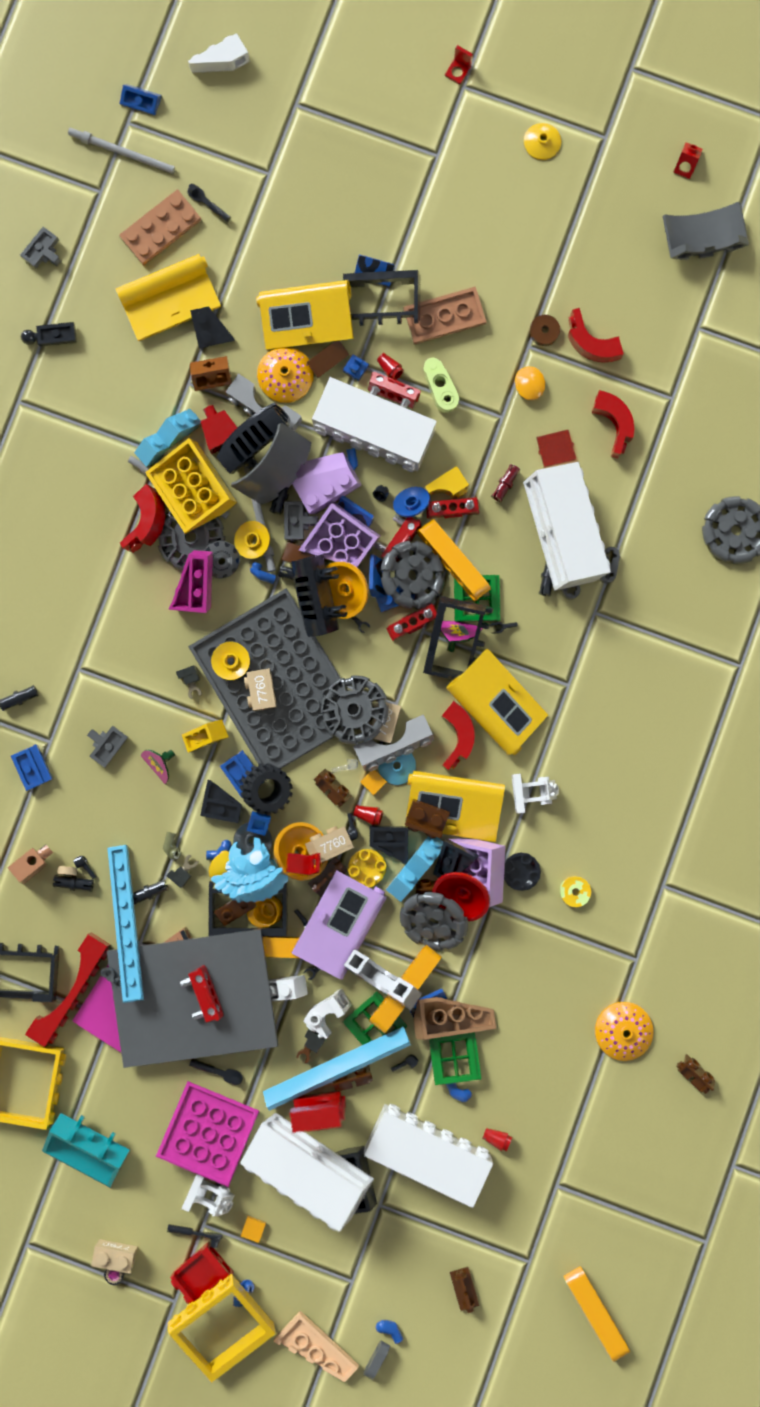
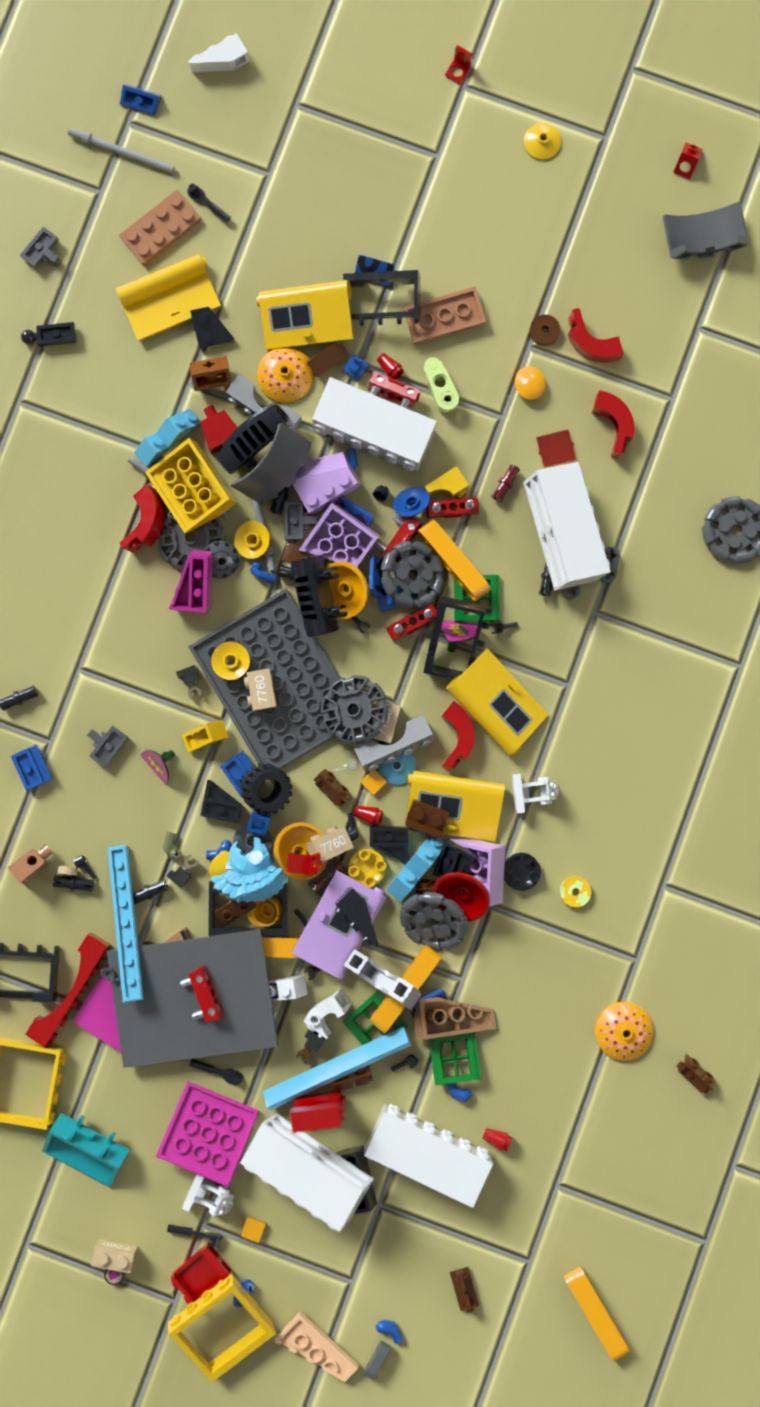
(356, 910): none -> black slope

